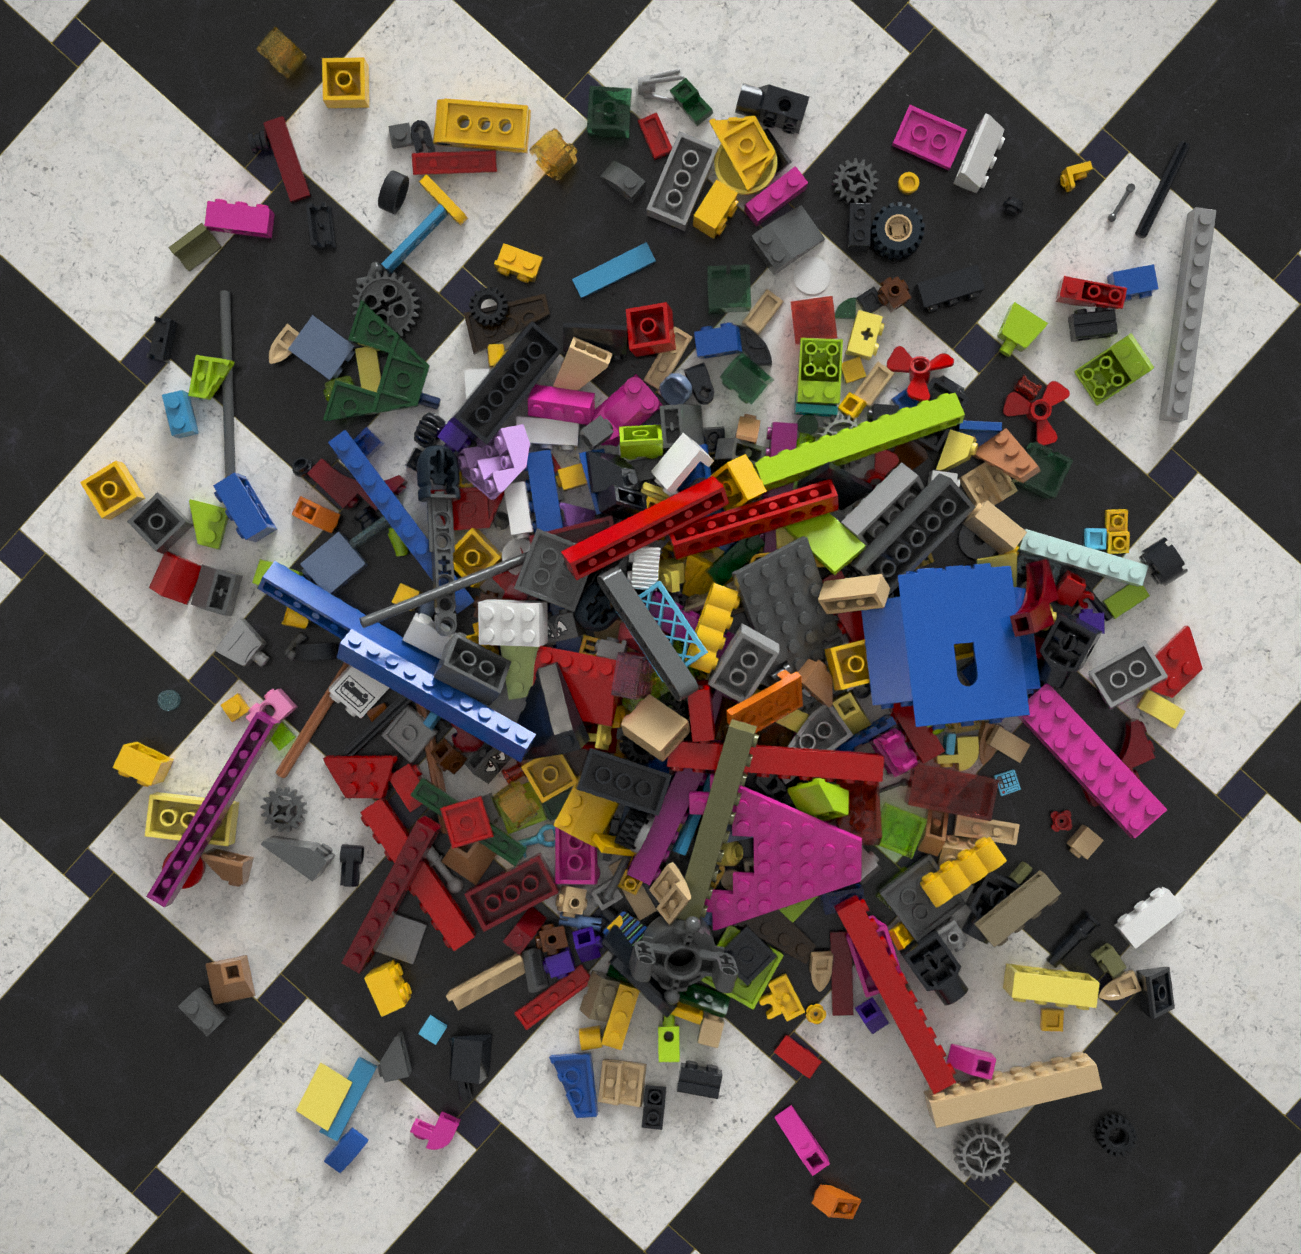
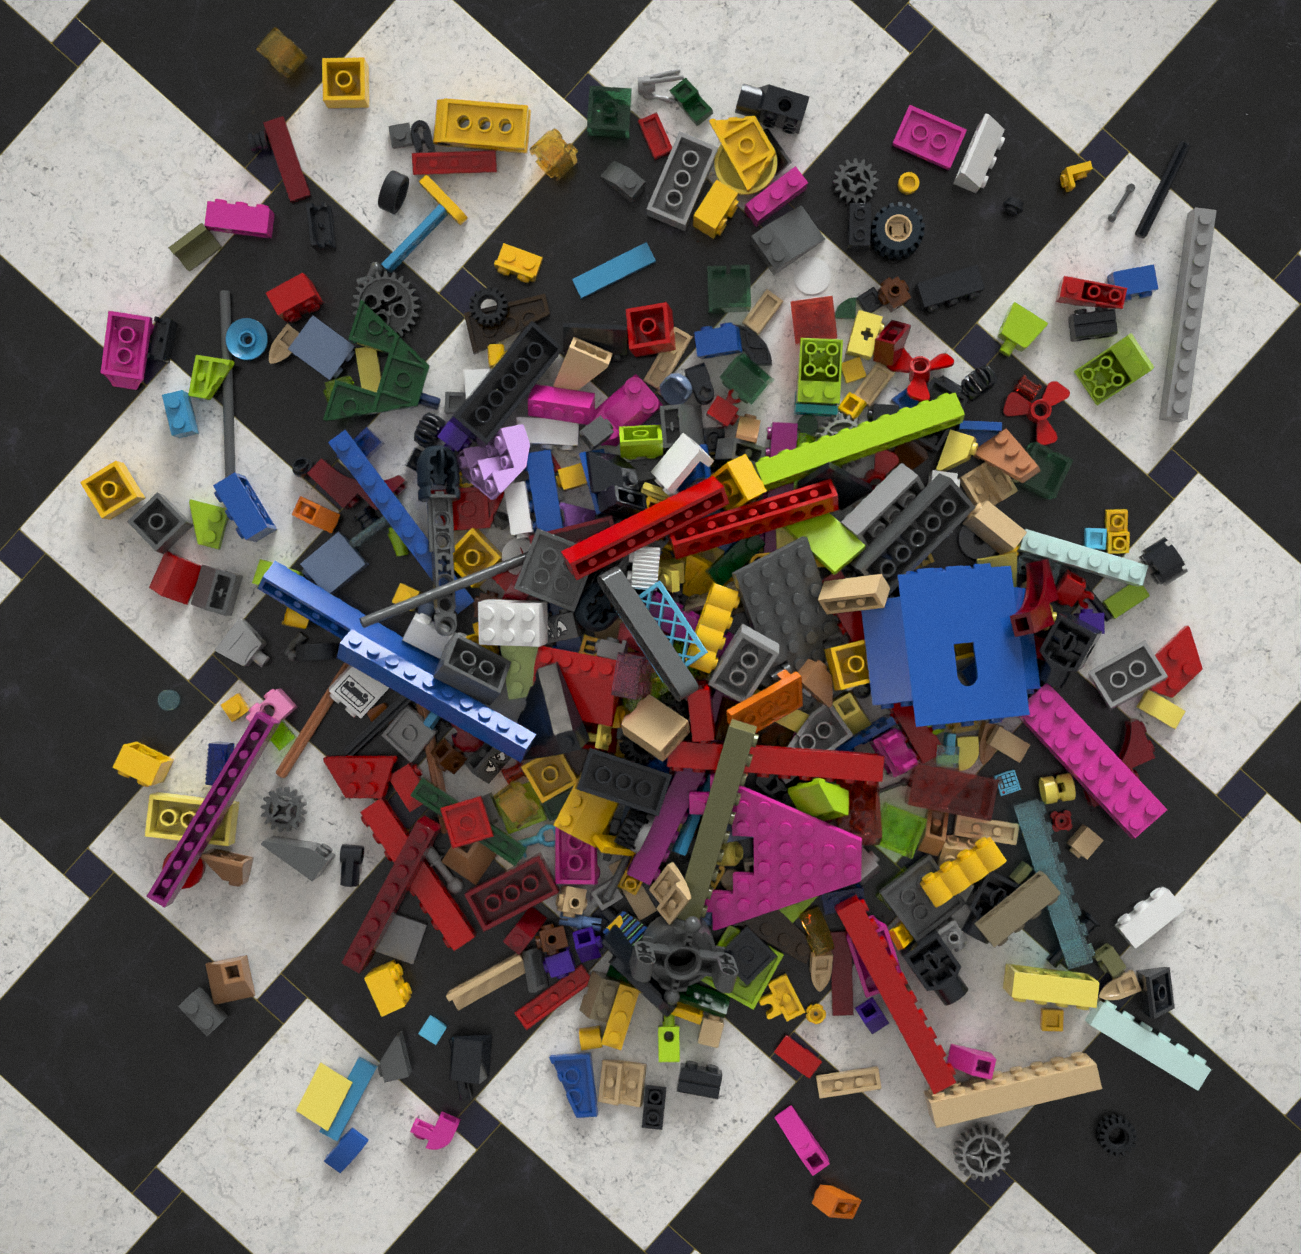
(126, 349): none -> dark pink slope
(217, 757): none -> clear blue brick
(237, 335): none -> dark azure dish
(295, 298): none -> red brick
(453, 401): none -> dark grey plate
(724, 411): none -> red brick
(818, 931): none -> clear yellow slope
(848, 1082): none -> tan plate
(891, 342): none -> dark red slope
(947, 756): none -> clear light blue tile
(978, 382): none -> black gear
(1045, 859): none -> clear light blue brick
(1049, 788): none -> light yellow wheel
(1148, 1044): none -> light aqua brick

